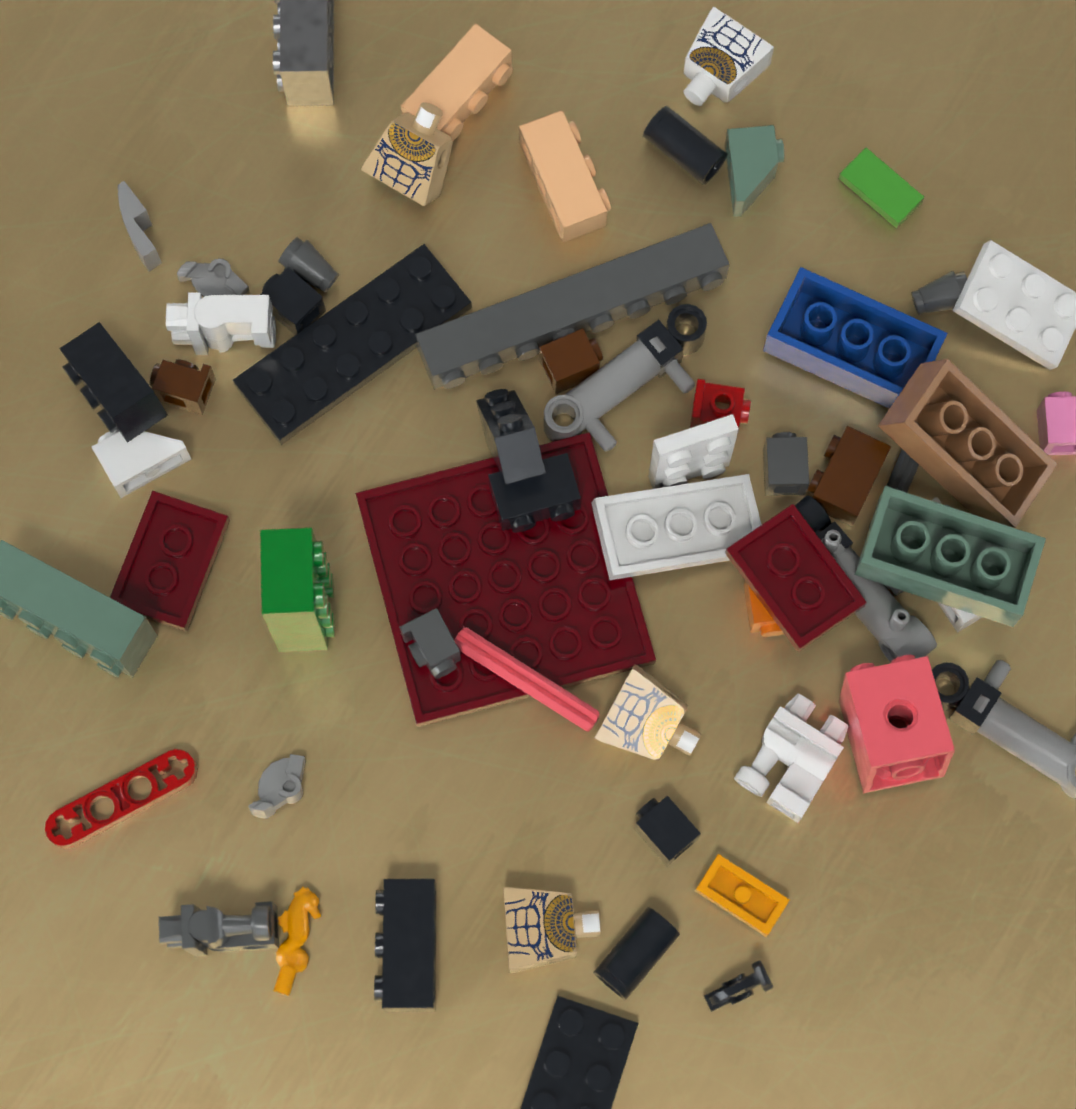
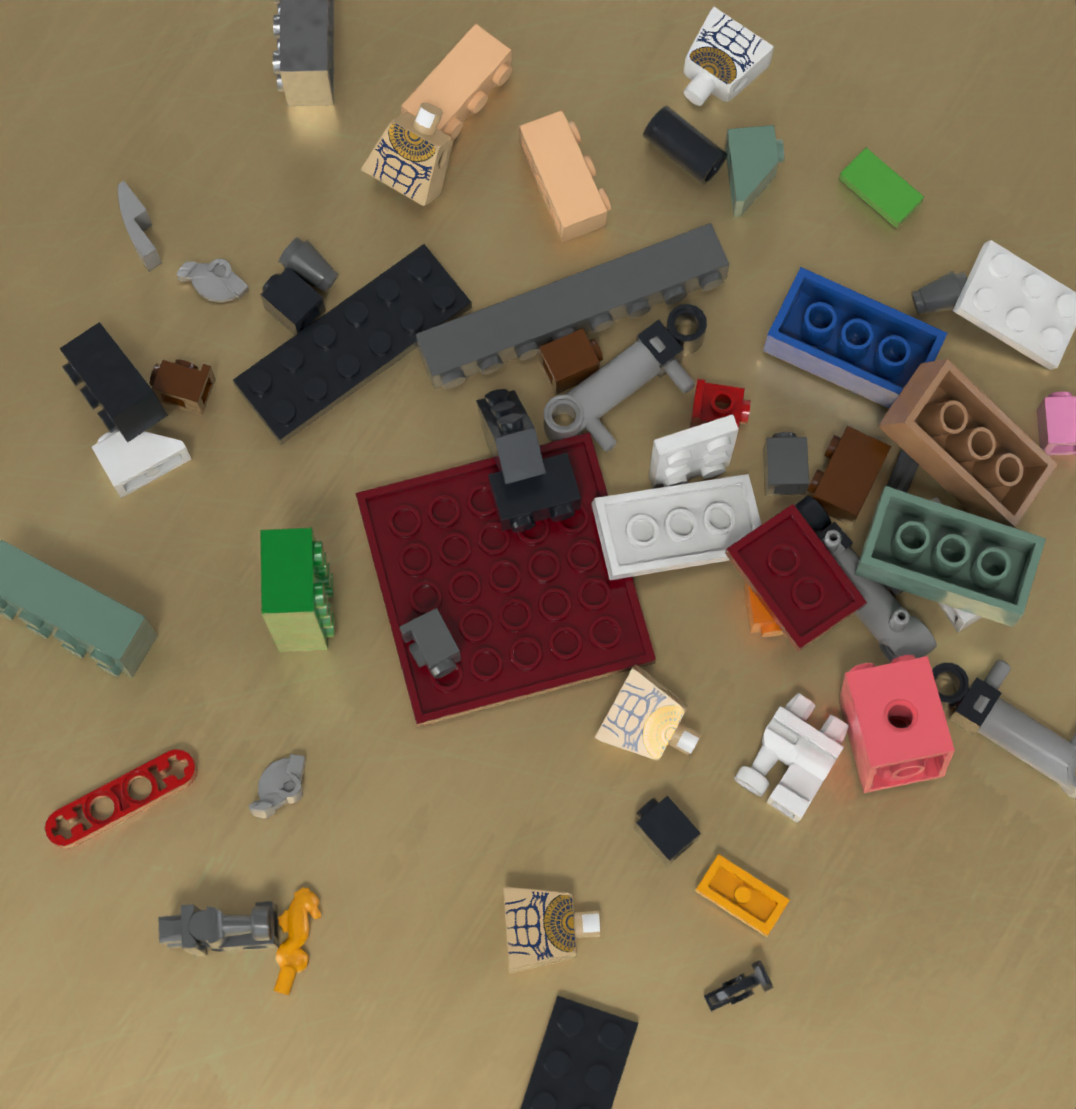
(170, 560): dark red plate -> none
(221, 321): white hips -> none
(406, 945): black brick -> none
(527, 679): coral axle -> none
(636, 953): black pin -> none

